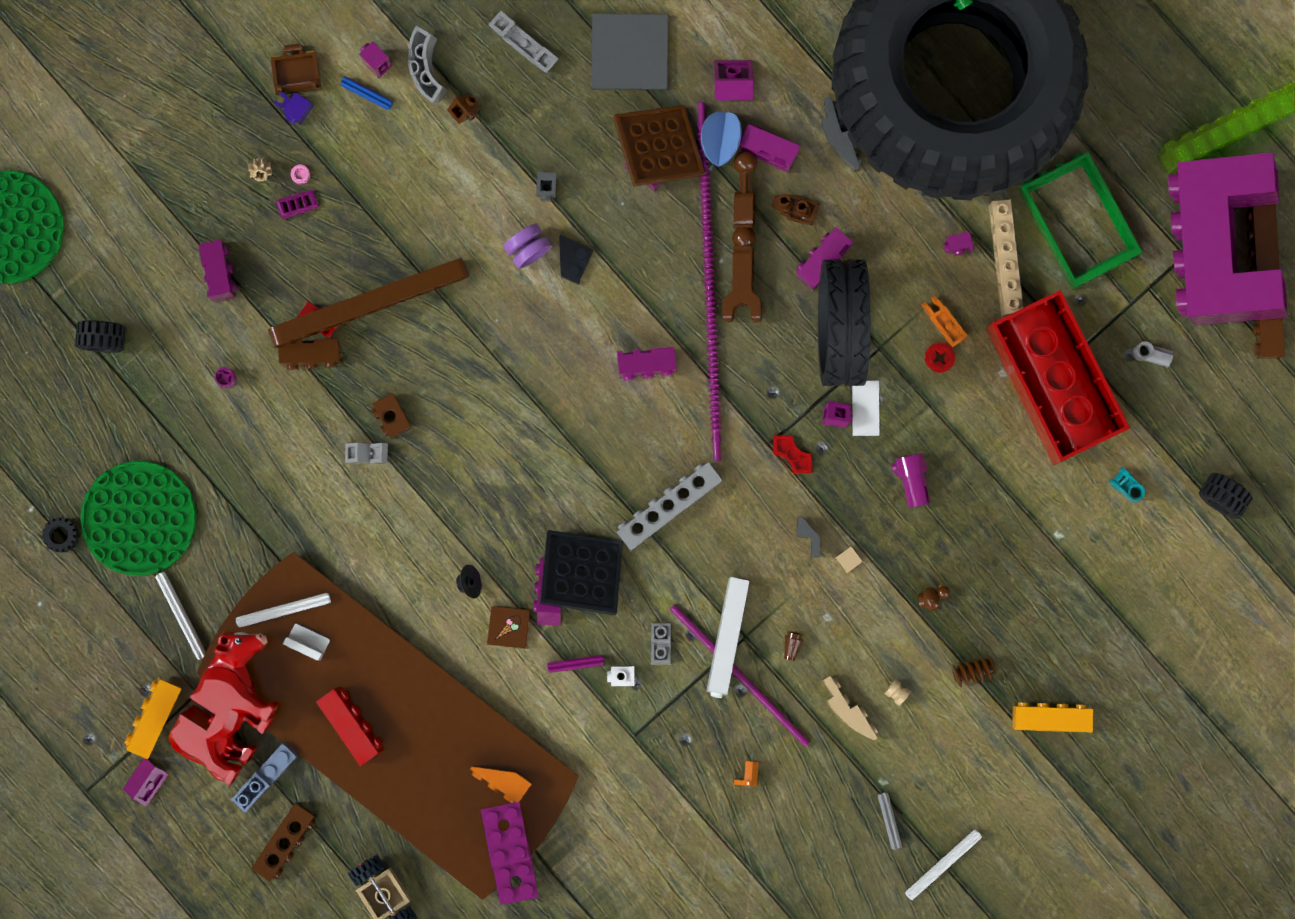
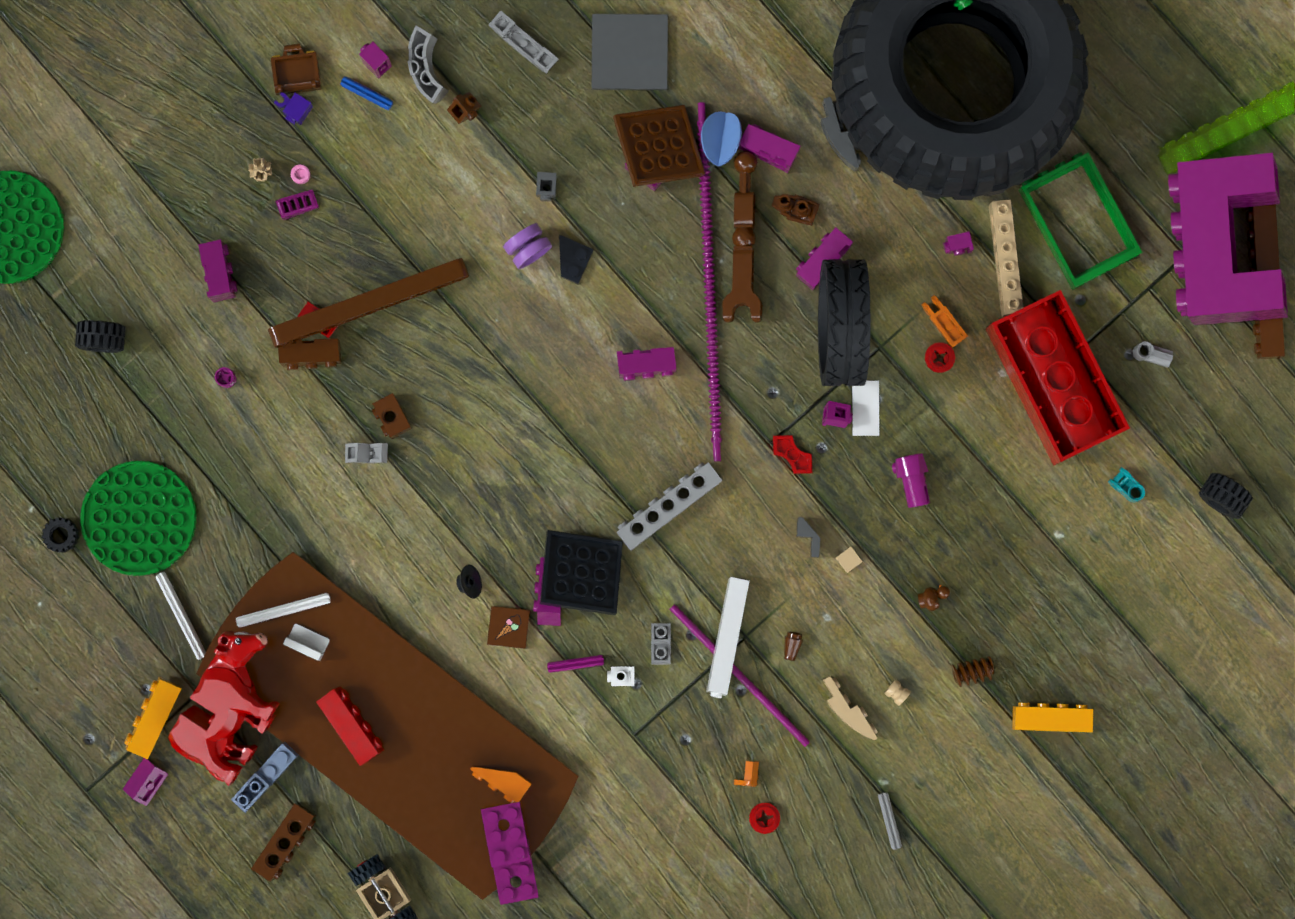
(733, 80): magenta slope -> none
(772, 823): none -> red gear
(943, 864): white axle -> none

